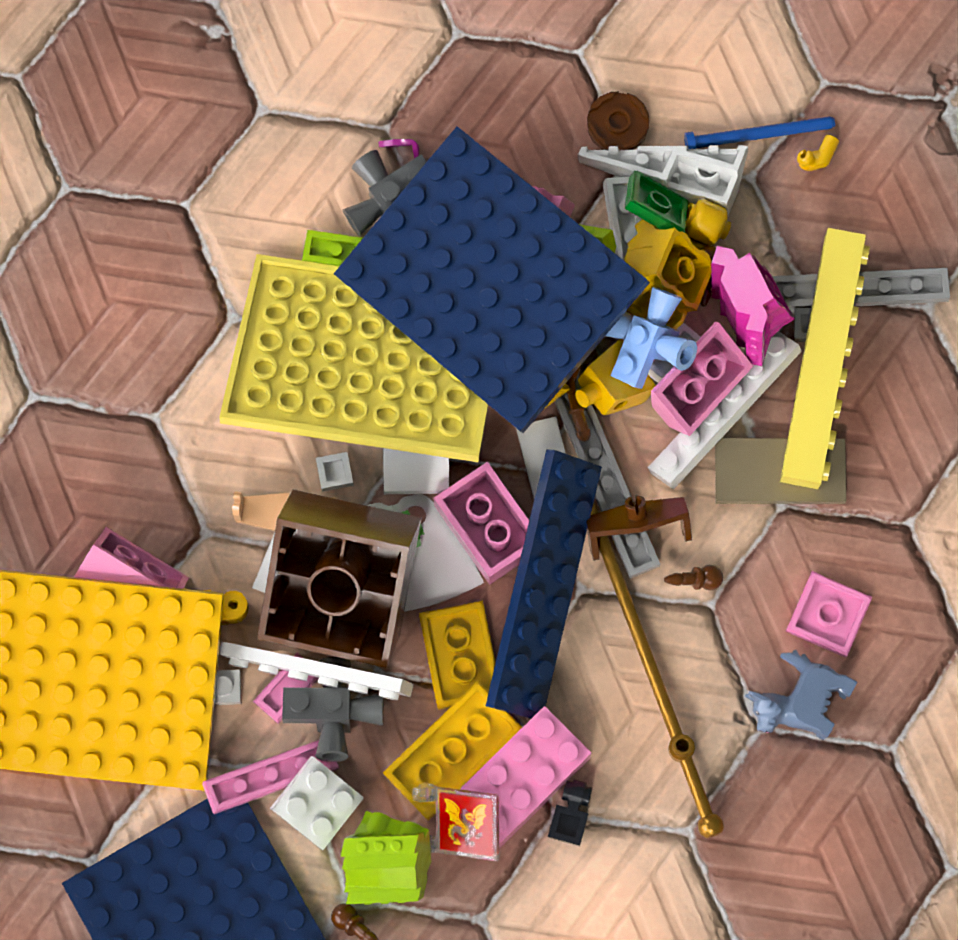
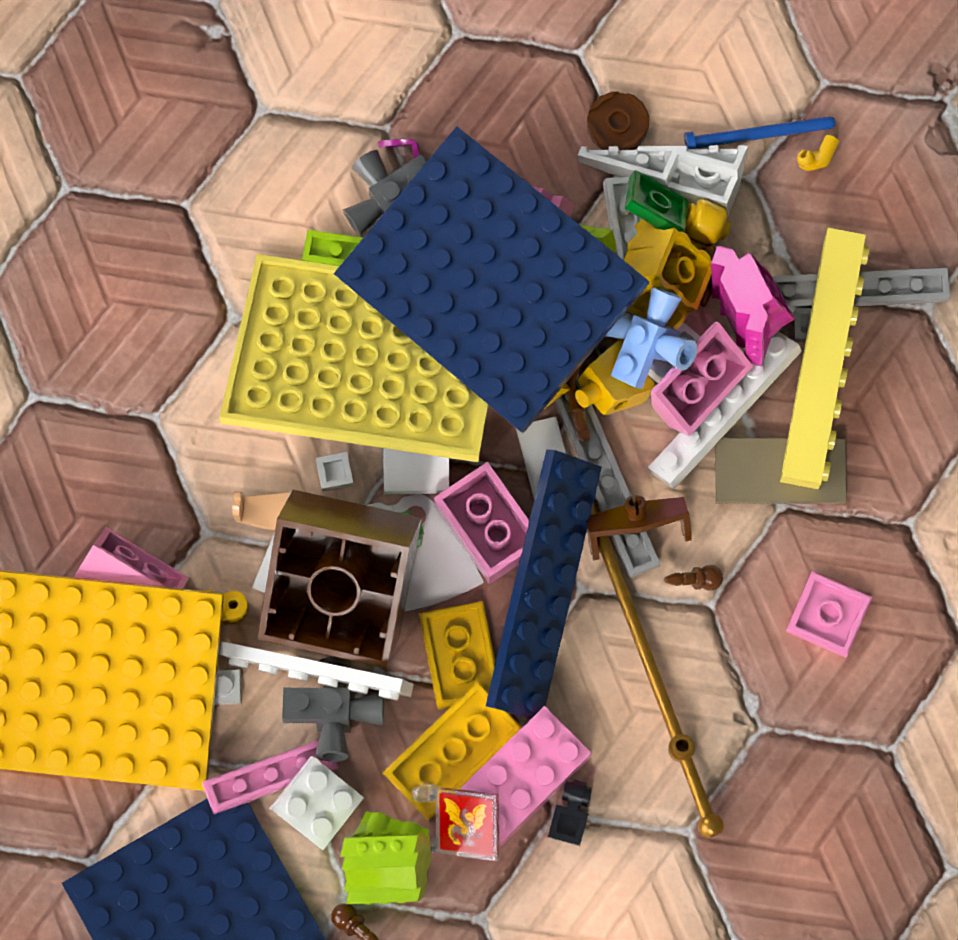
(271, 698): bright pink tile -> none
(807, 701): sand blue animal -> none

